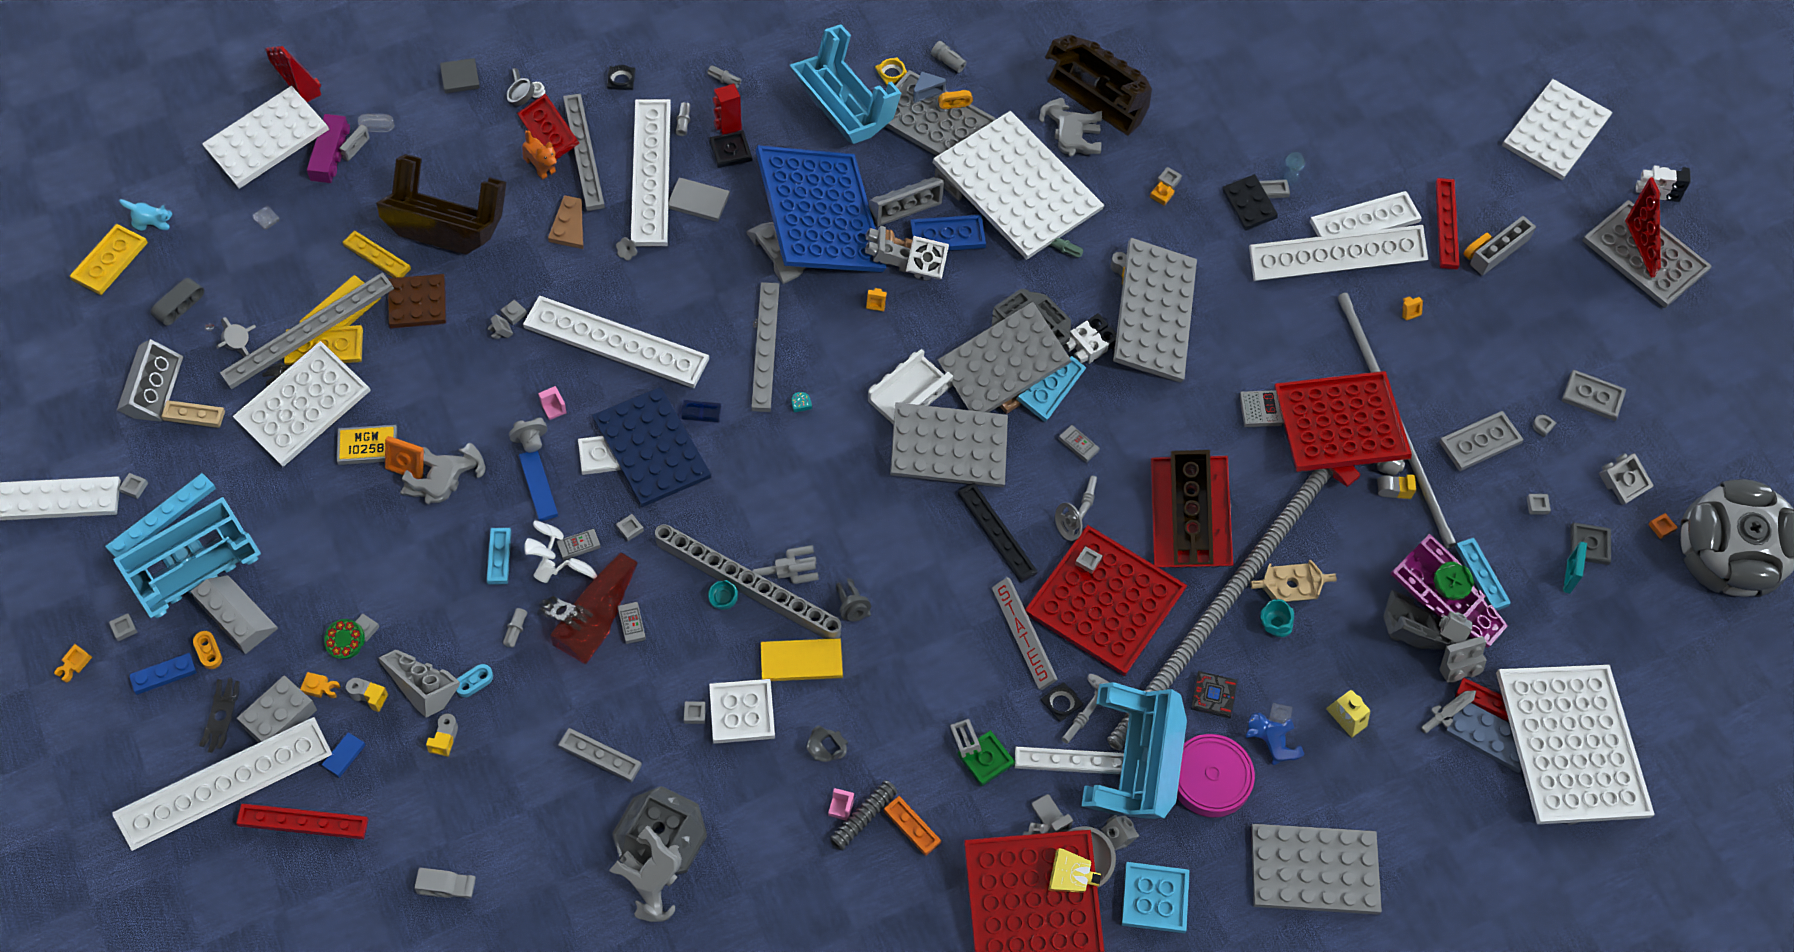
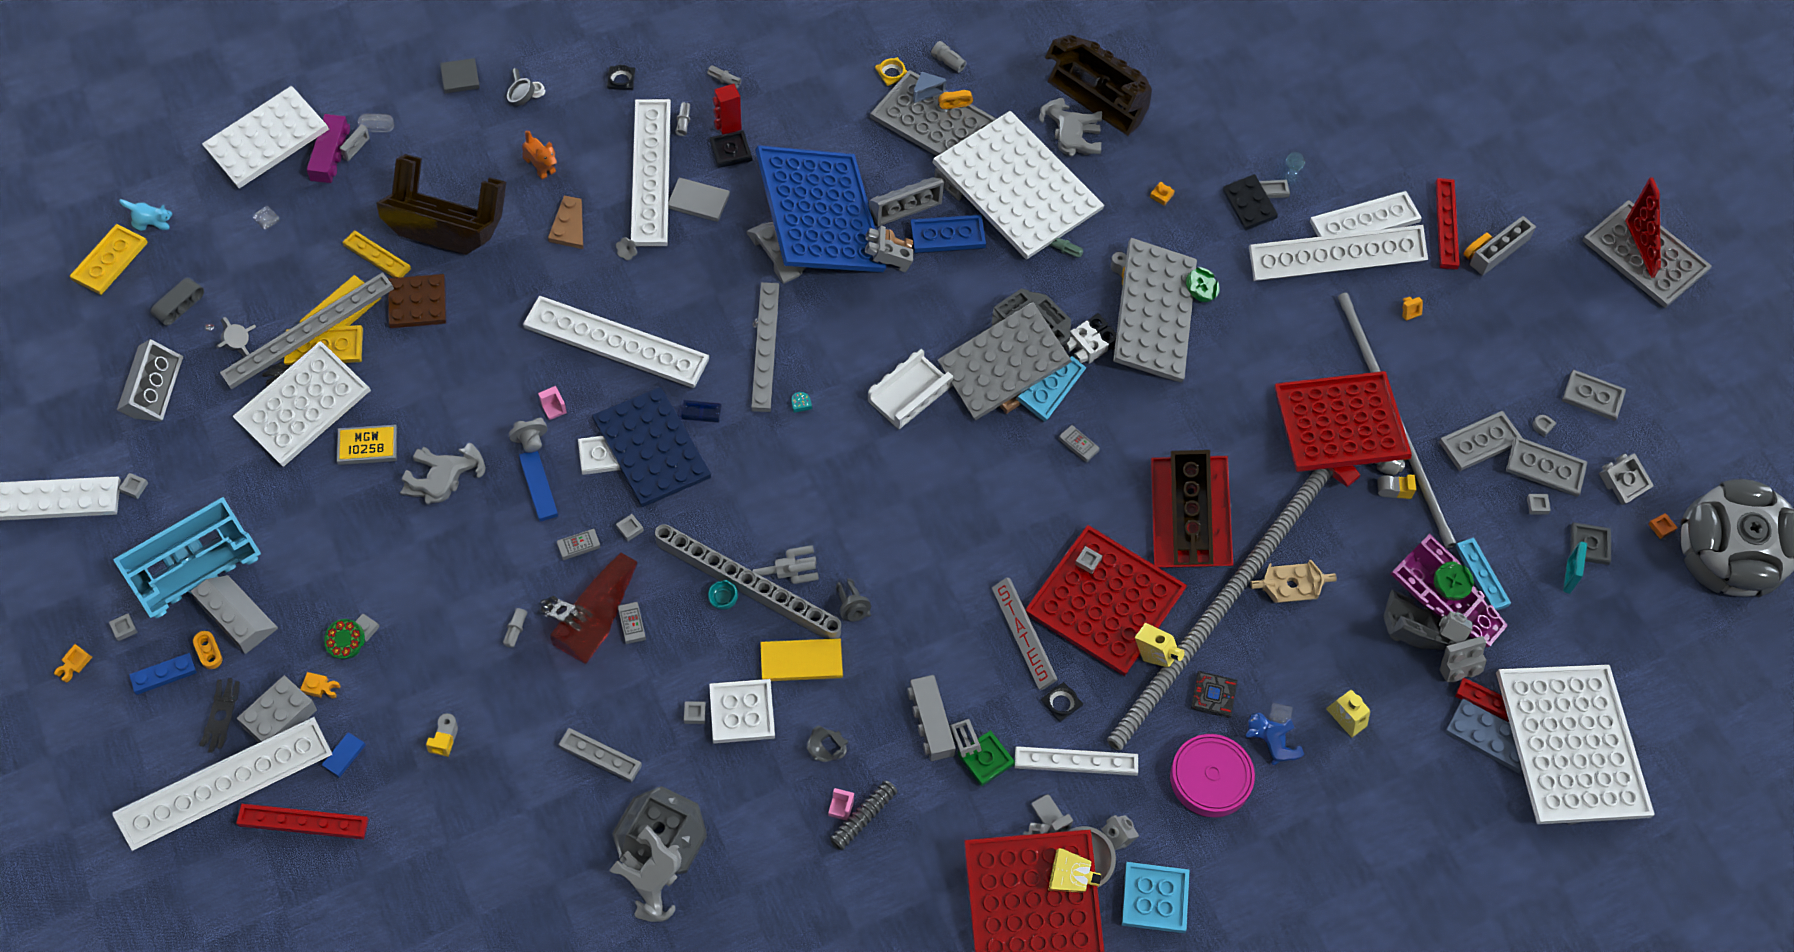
(162, 515): medium azure plate -> none
(193, 414): tan plate -> none
(294, 73): red slope -> none
(367, 691): leg -> none
(404, 456): orange tile -> none
(423, 685): light grey wedge -> none
(444, 884): light grey piece -> none
(473, 680): medium azure plate -> none
(499, 556): medium azure plate -> none
(501, 326): light grey tile -> none
(513, 312): light grey plate -> none
(546, 567): white plant -> none
(548, 125): red tile -> none
(584, 152): light grey plate -> none
(841, 93): medium azure wedge -> none
(876, 299): light orange tile -> none
(912, 825): orange plate -> none
(926, 260): white piece -> none
(932, 718): none -> light grey brick
(949, 445): light grey plate -> none
(997, 532): black tile -> none
(1073, 518): light grey dish -> none
(1083, 717): light grey dish -> none
(1150, 753): medium azure wedge -> none
(1157, 646): none -> light yellow torso
(1169, 178): light grey plate -> none
(1202, 284): none -> tile
(1260, 408): light grey tile -> none
(1277, 618): teal hair -> none
(1315, 869): light grey plate -> none
(1449, 711): light grey sword -> none
(1546, 466): none -> light grey tile
(1557, 129): white plate -> none
(1670, 183): white hips -> none

